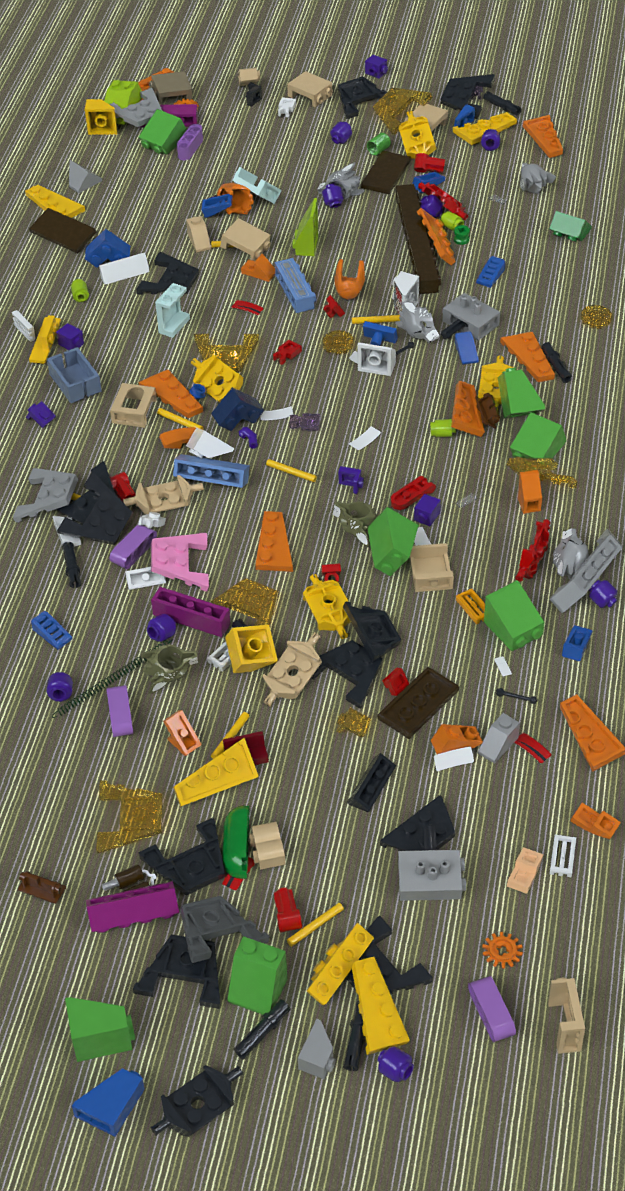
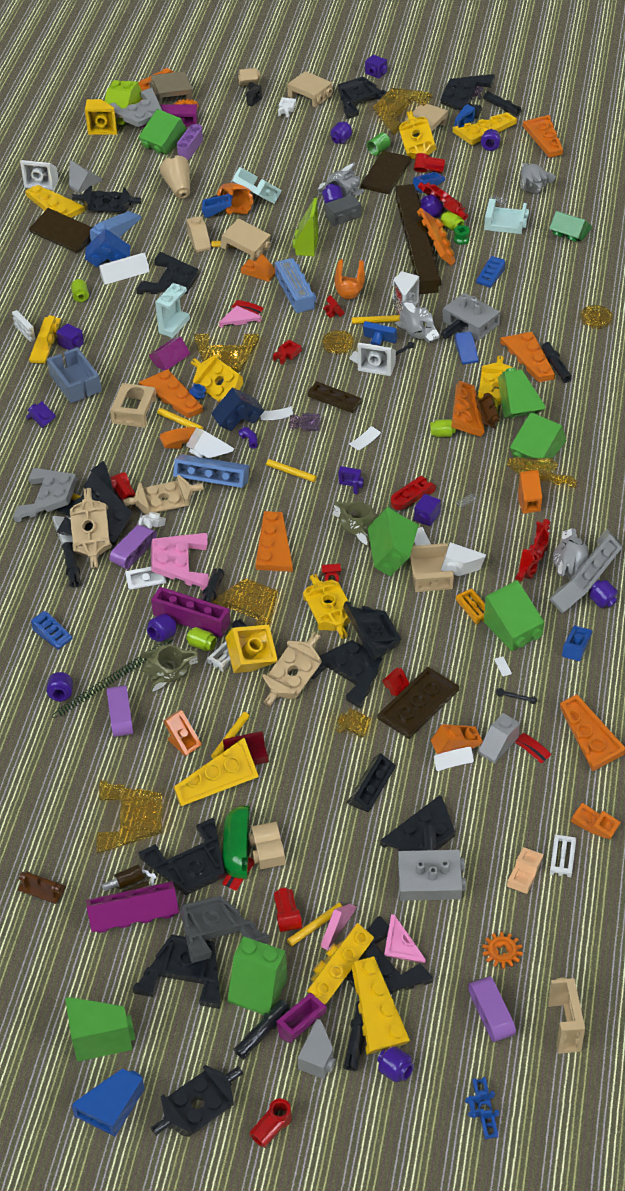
(39, 174): none -> white slope
(95, 541): none -> tan plate
(96, 200): none -> black plate
(117, 225): none -> medium blue slope
(169, 353): none -> magenta brick
(177, 175): none -> tan cone
(201, 639): none -> lime brick
(210, 592): none -> black pin
(238, 317): none -> bright pink tile
(270, 1123): none -> red piece
(300, 1018): none -> magenta brick
(334, 397): none -> dark brown plate
(337, 922): none -> bright pink tile
(343, 210): none -> dark grey brick
(400, 945): none -> bright pink tile
(462, 560): none -> white slope
(483, 1095): none -> blue piece
(505, 219): none -> light aqua panel

